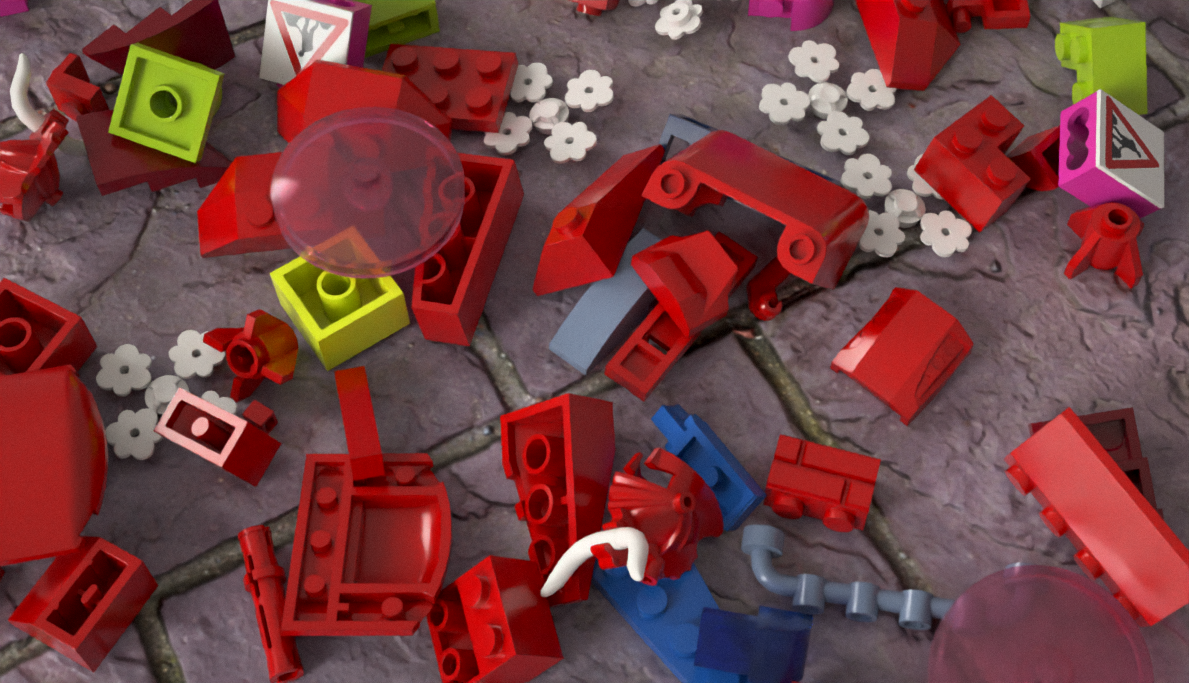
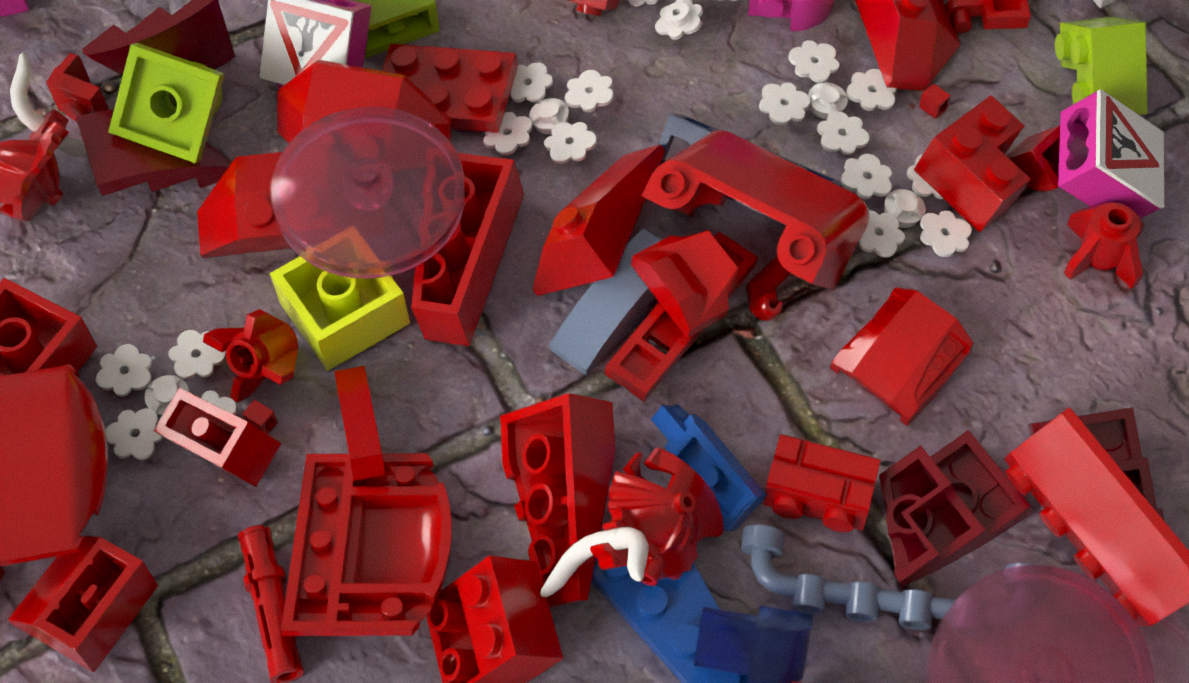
(934, 101): none -> red piece
(946, 506): none -> dark red slope

